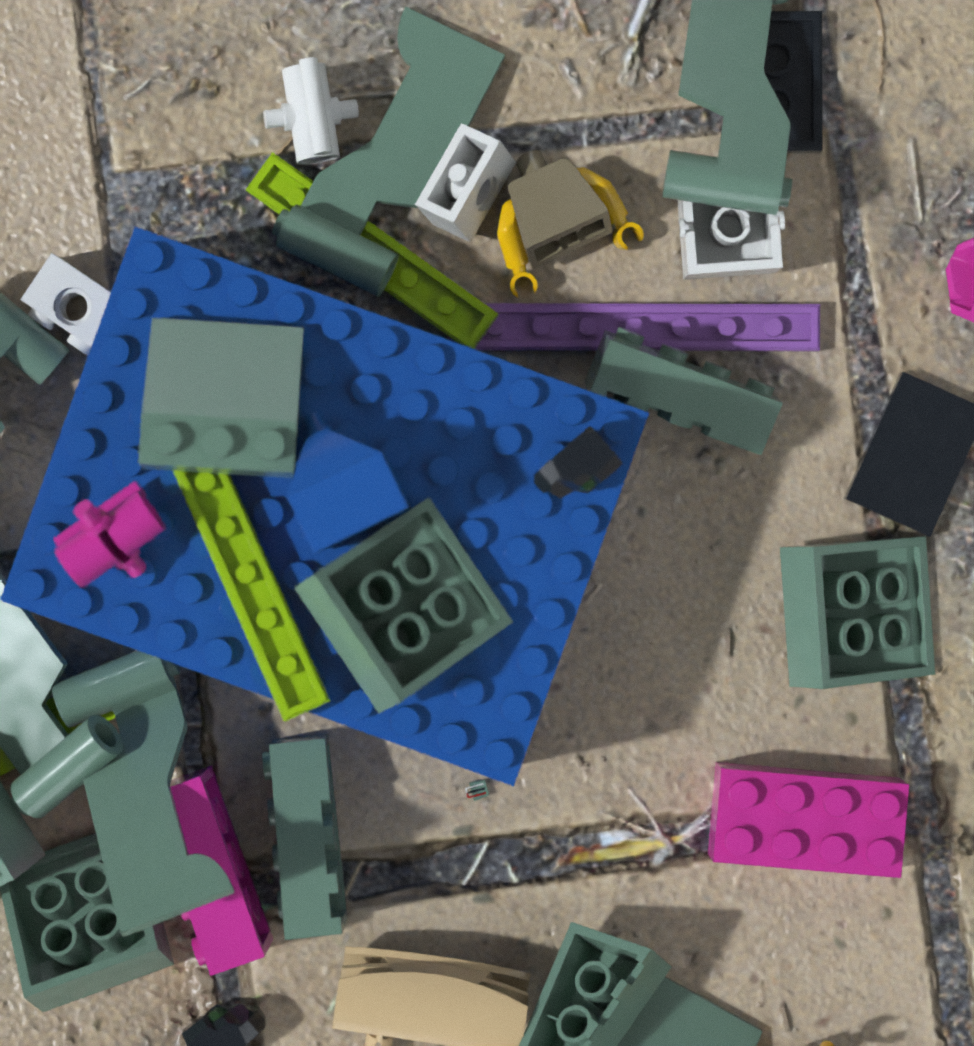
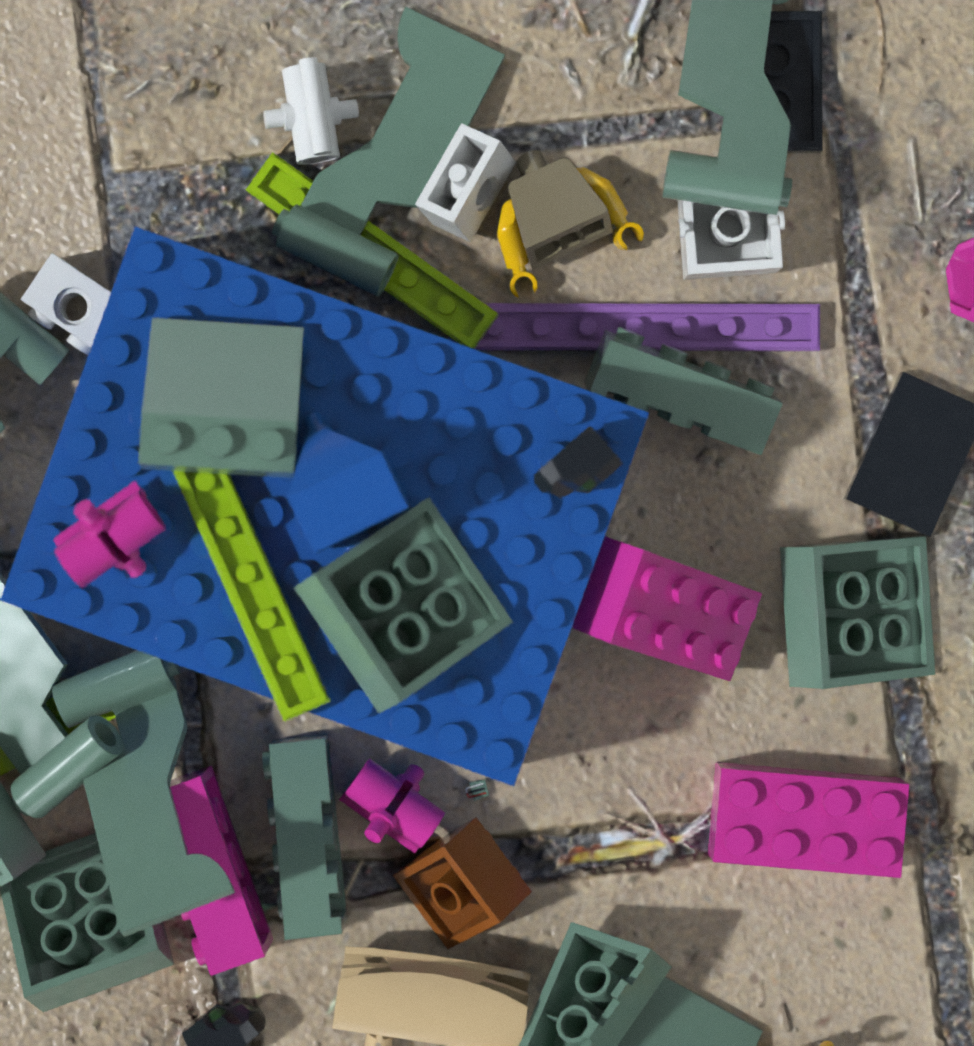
(393, 805): none -> dark pink pin
(463, 884): none -> dark orange slope
(666, 610): none -> dark pink brick

